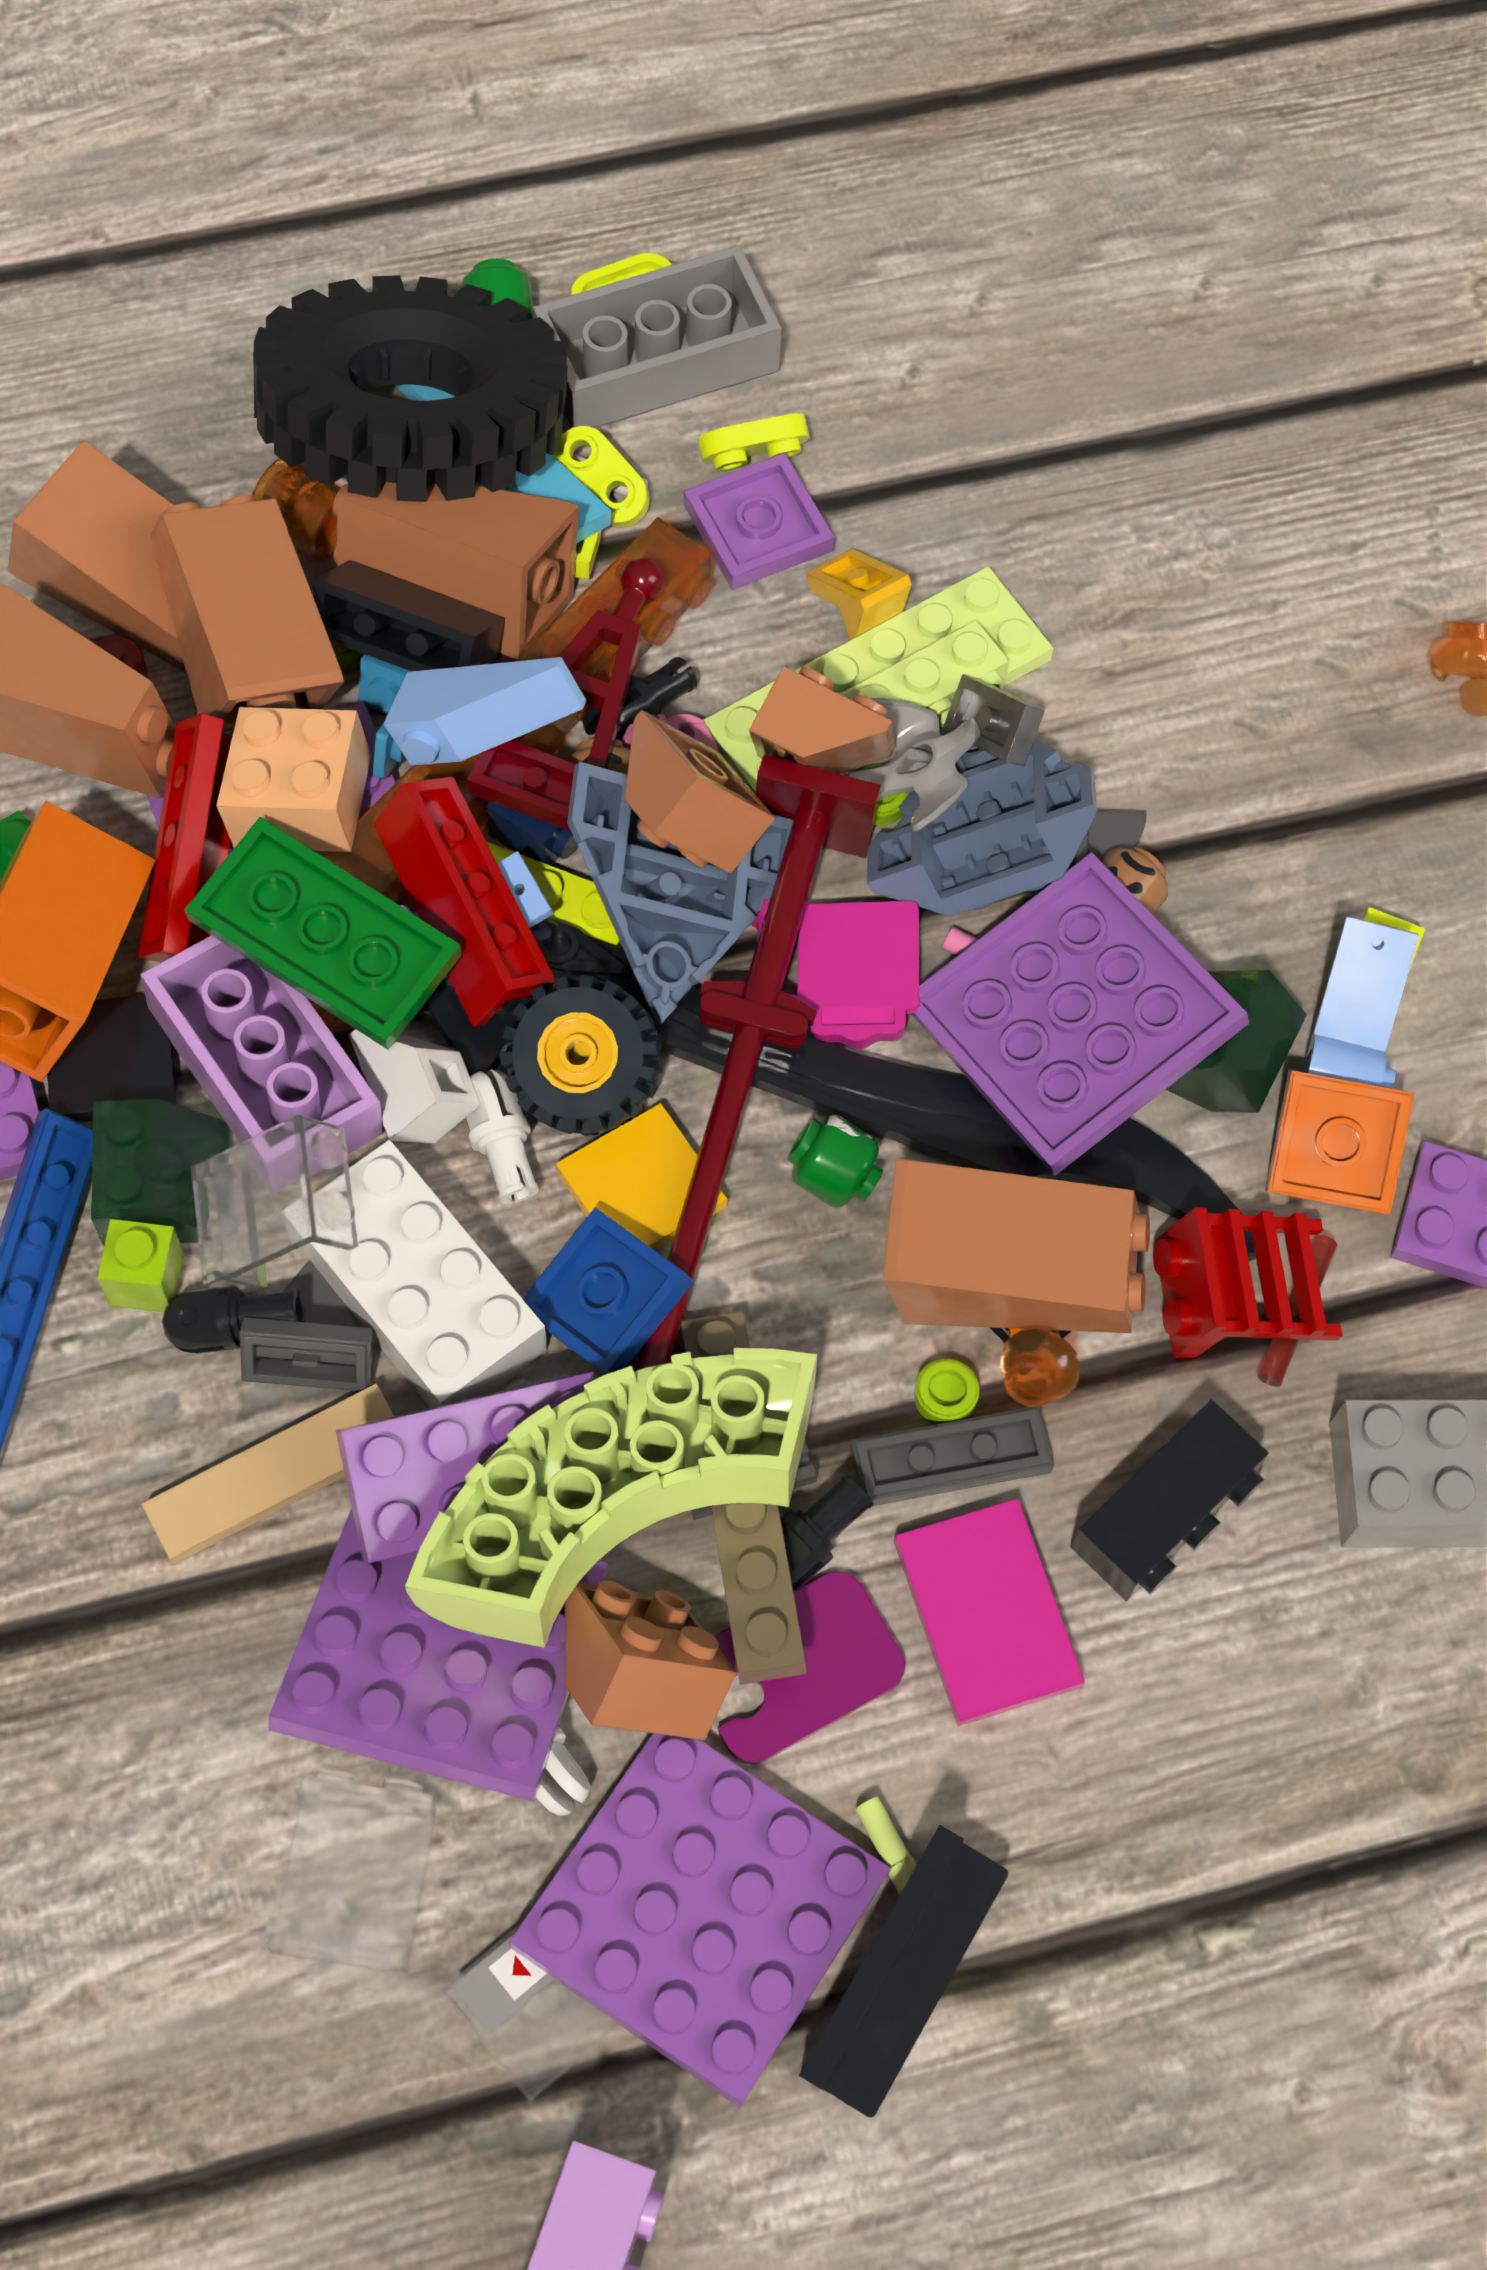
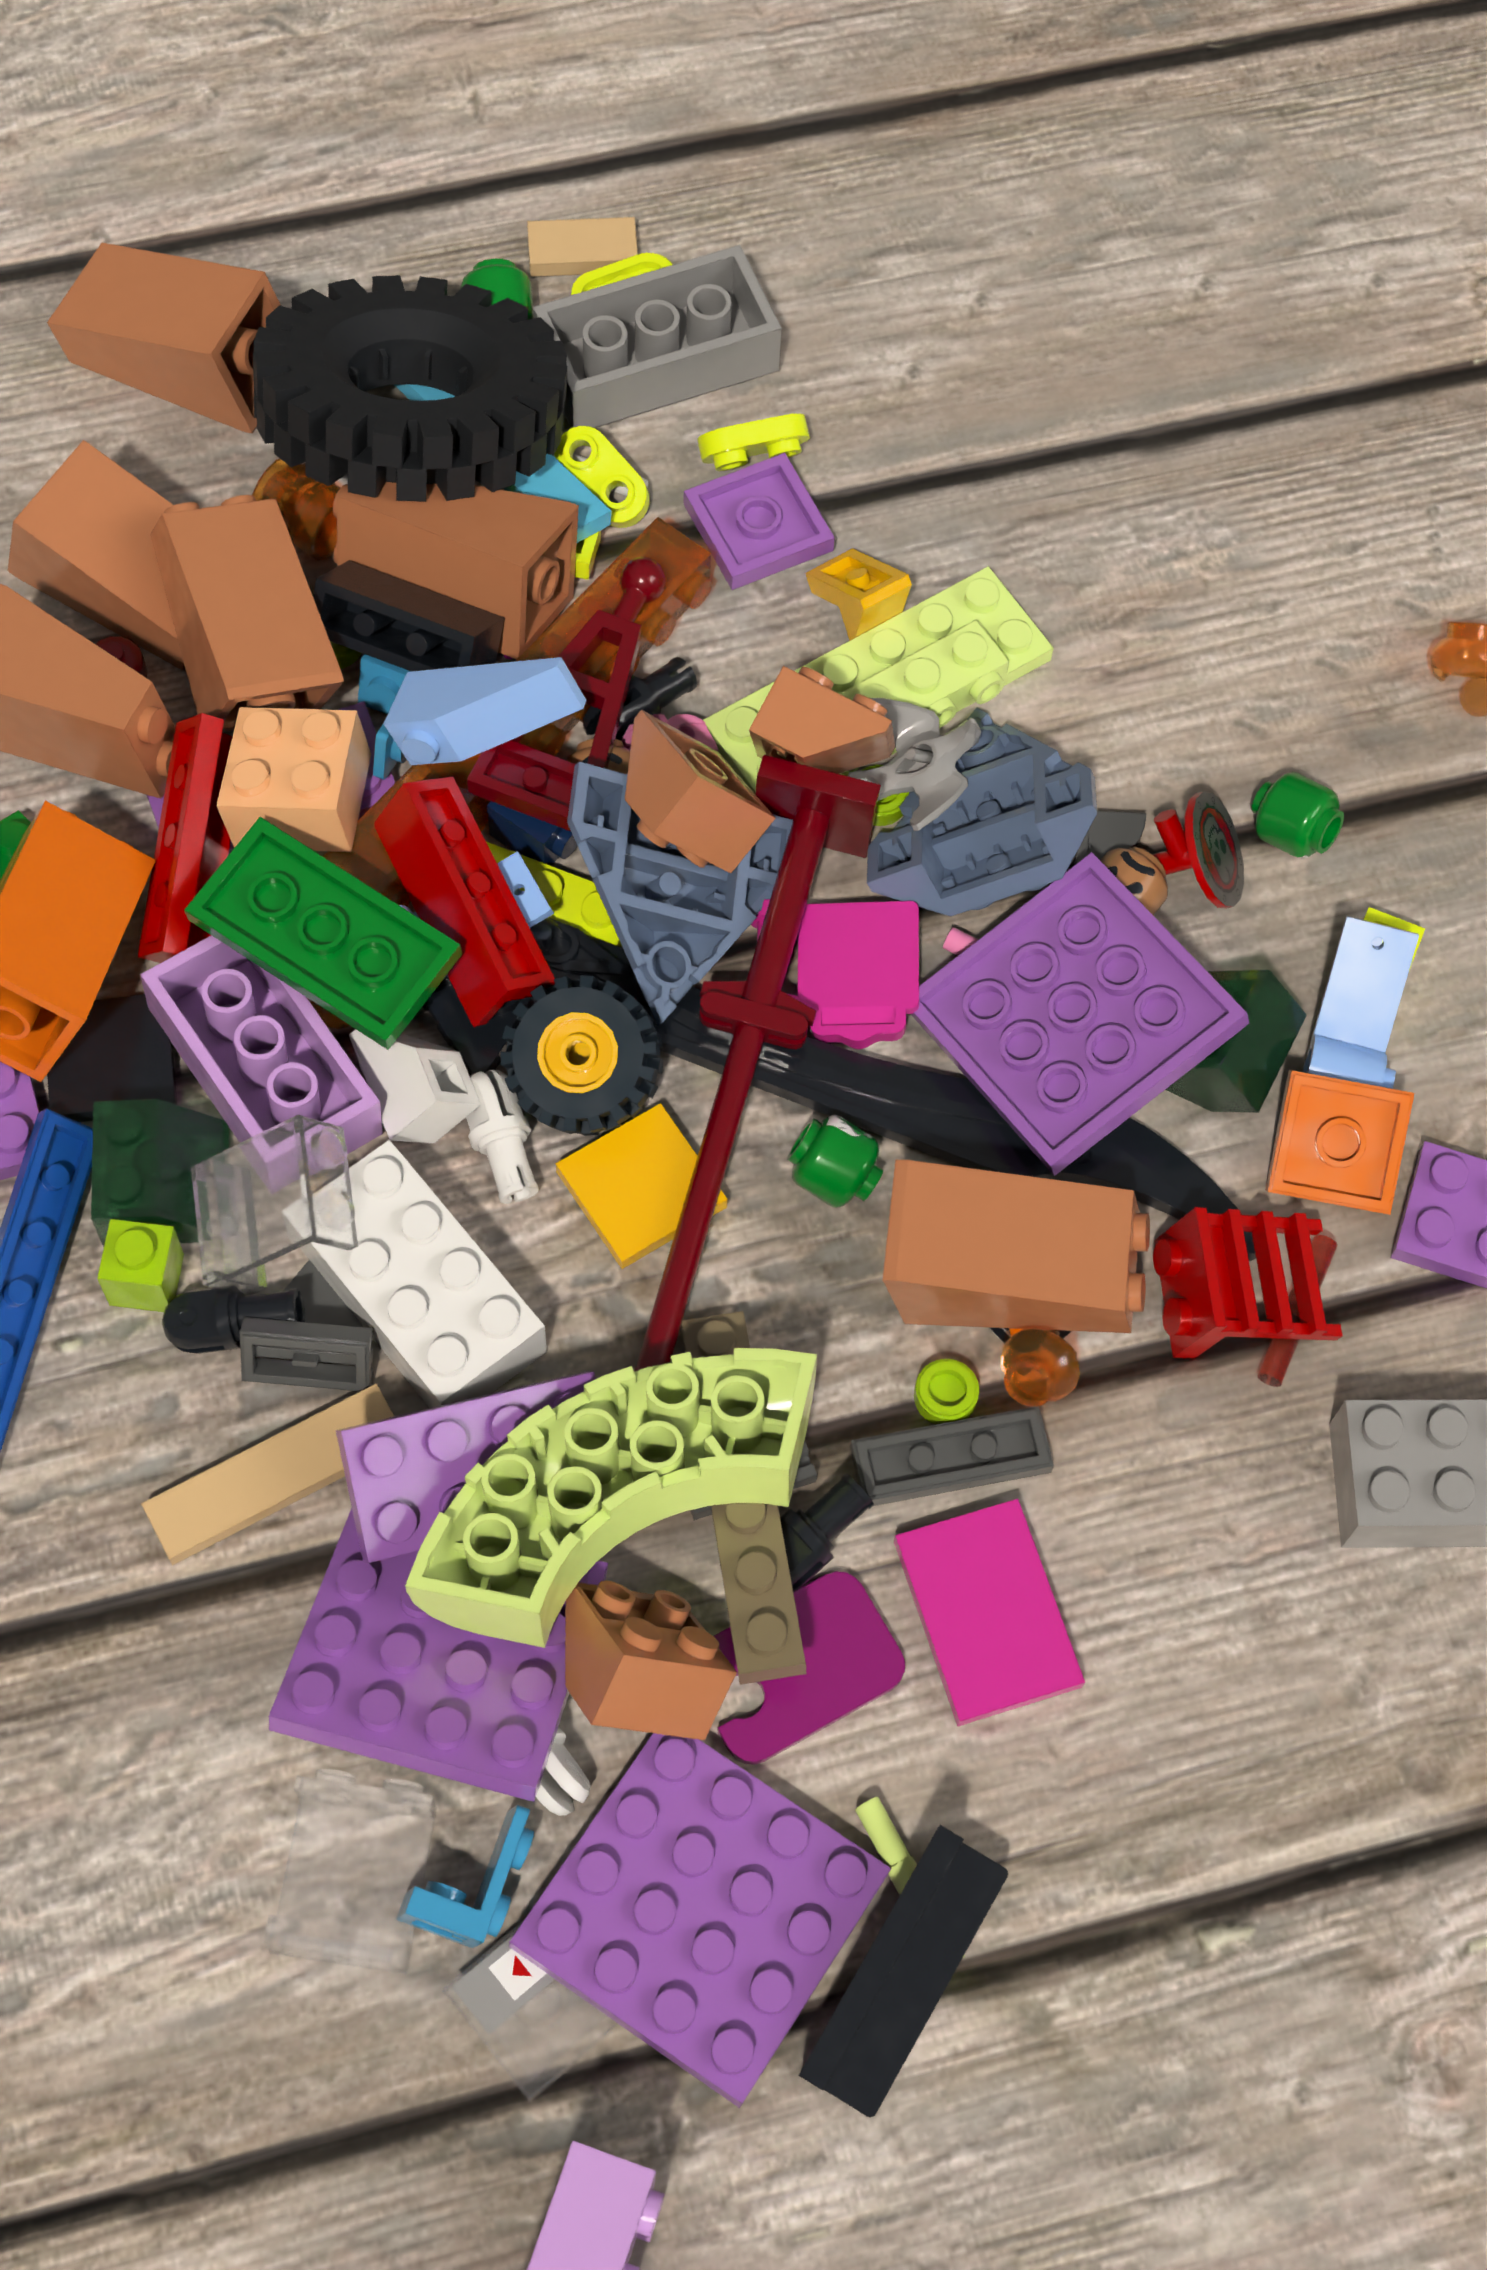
(169, 328): none -> nougat slope
(442, 1907): none -> dark azure bracket
(579, 244): none -> tan tile
(606, 1293): blue tile -> none
(1006, 722): flat silver plate -> none
(1171, 1502): black brick -> none
(1206, 846): none -> shield
(1297, 815): none -> green head

